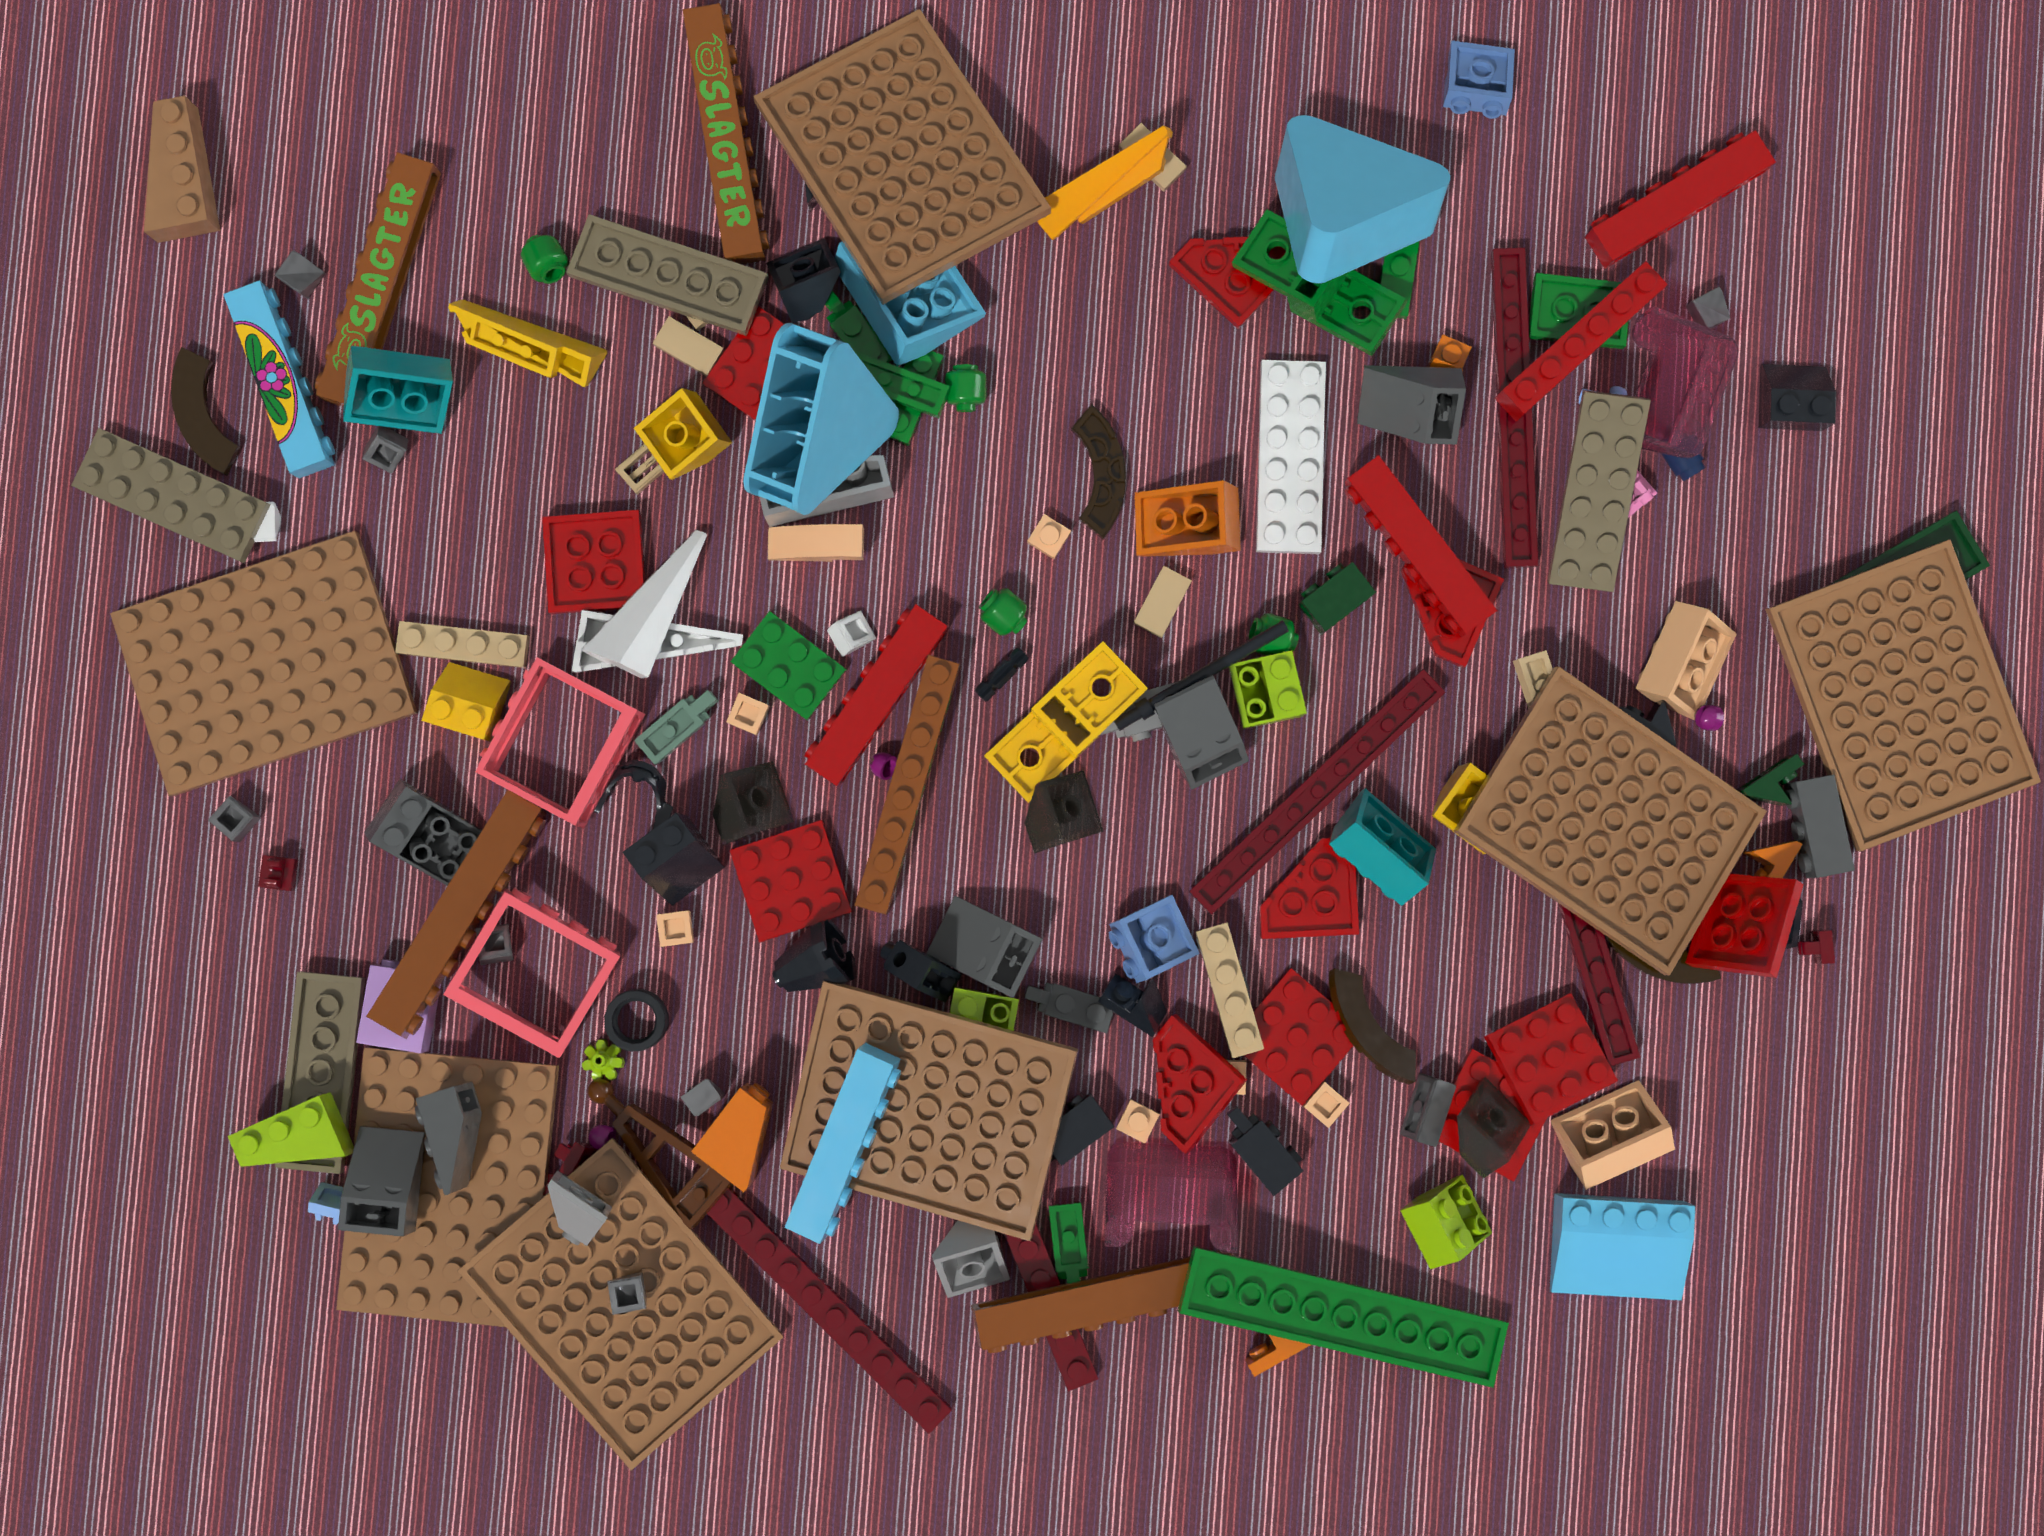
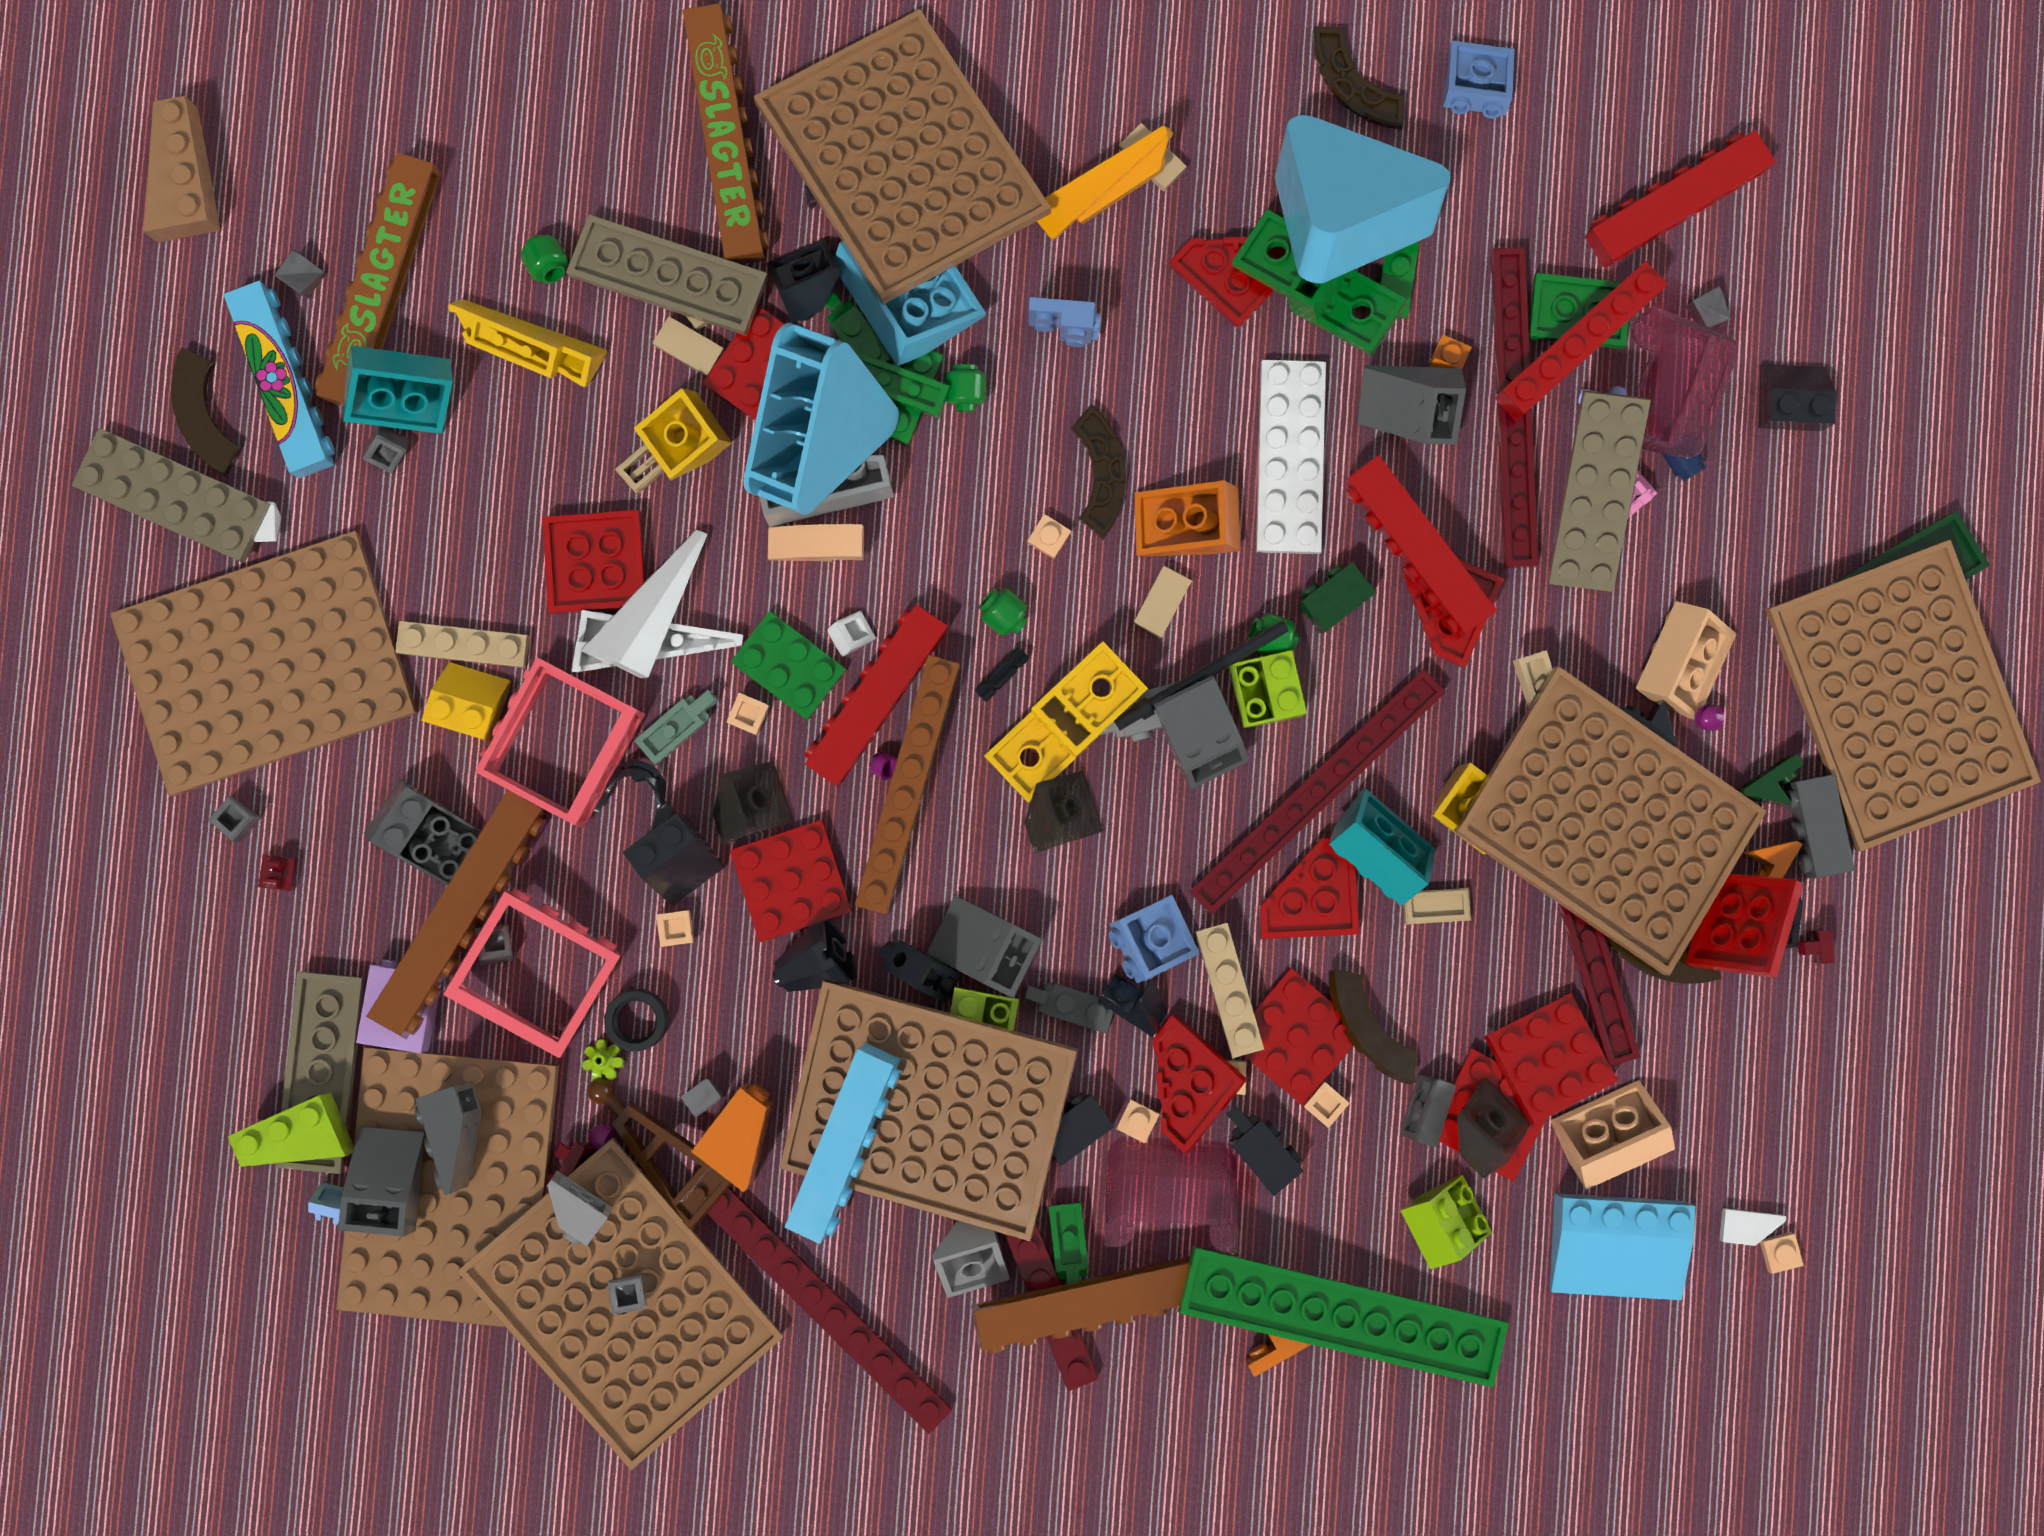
(1074, 318): none -> medium blue plate
(1349, 86): none -> dark brown tile
(1438, 906): none -> tan tile
(1748, 1226): none -> white tile
(1781, 1252): none -> light nougat plate

